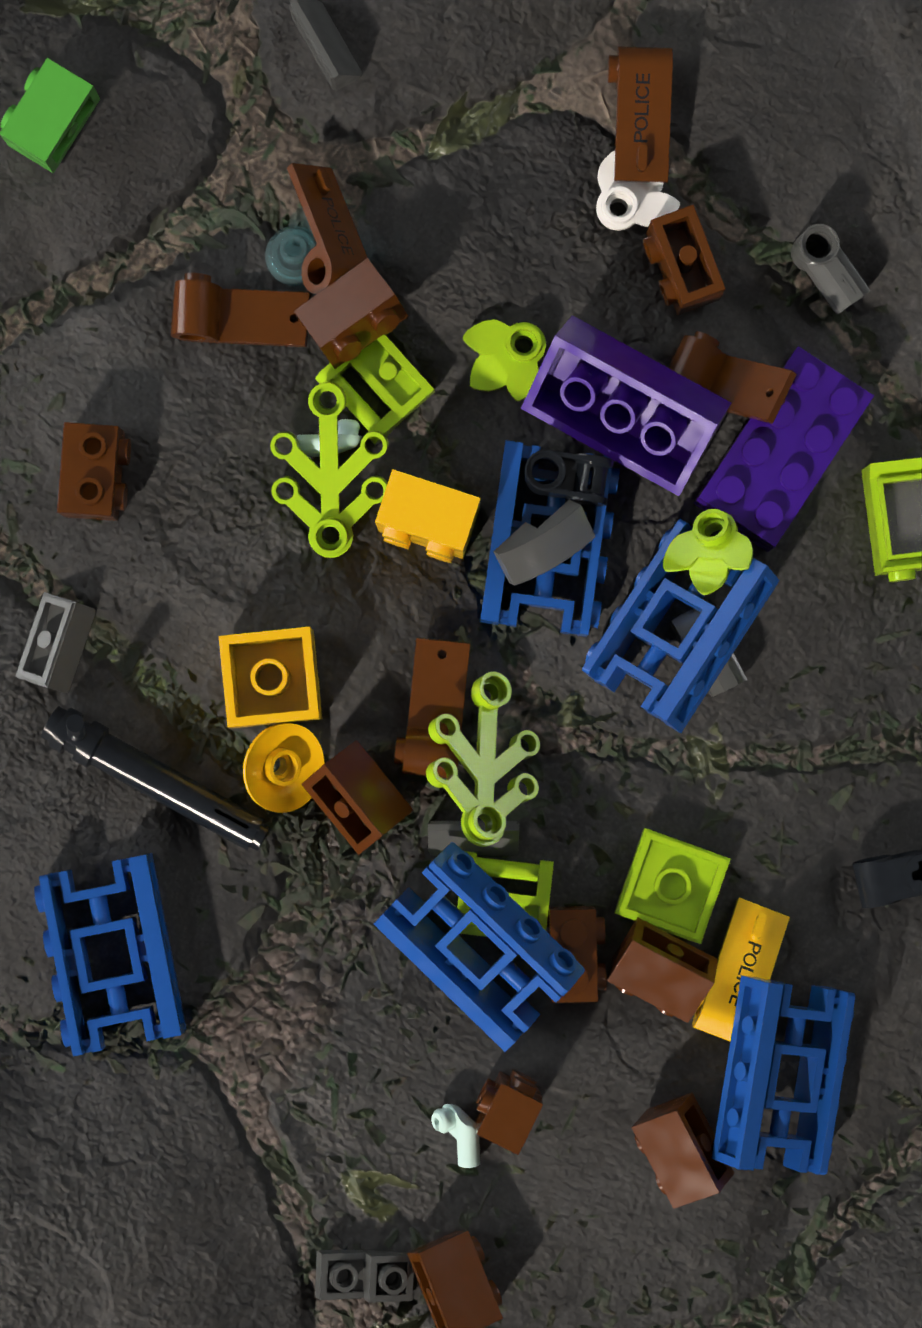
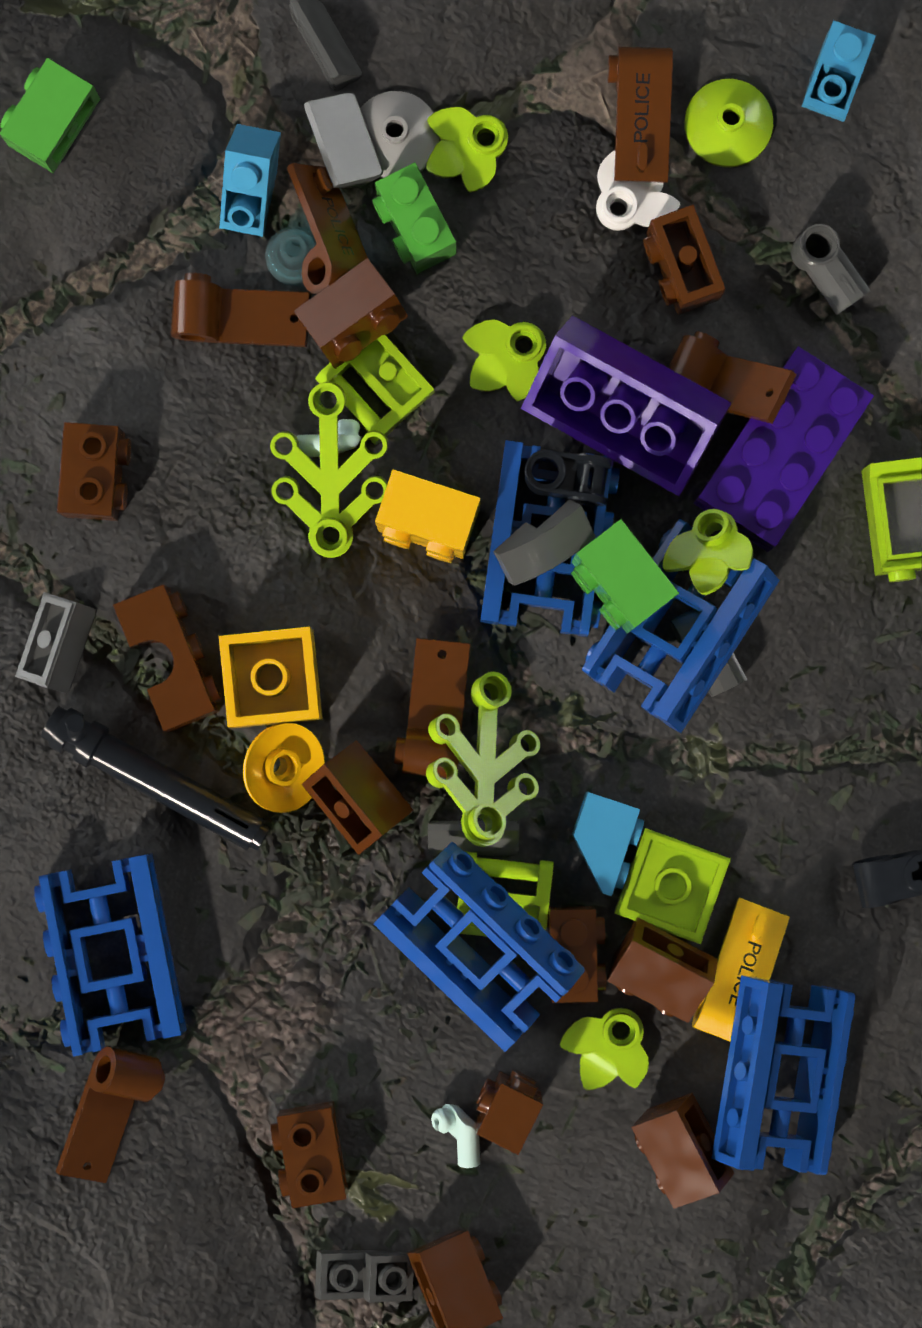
(104, 1110): none -> reddish brown door
(186, 693): none -> reddish brown arch
(249, 179): none -> dark azure slope
(311, 1155): none -> reddish brown brick
(343, 140): none -> slope
(415, 218): none -> bright green brick
(417, 137): none -> light grey dish
(459, 149): none -> lime plate
(603, 835): none -> dark azure slope
(603, 1053): none -> lime plate
(622, 577): none -> bright green brick
(725, 143): none -> lime dish
(838, 70): none -> dark azure slope

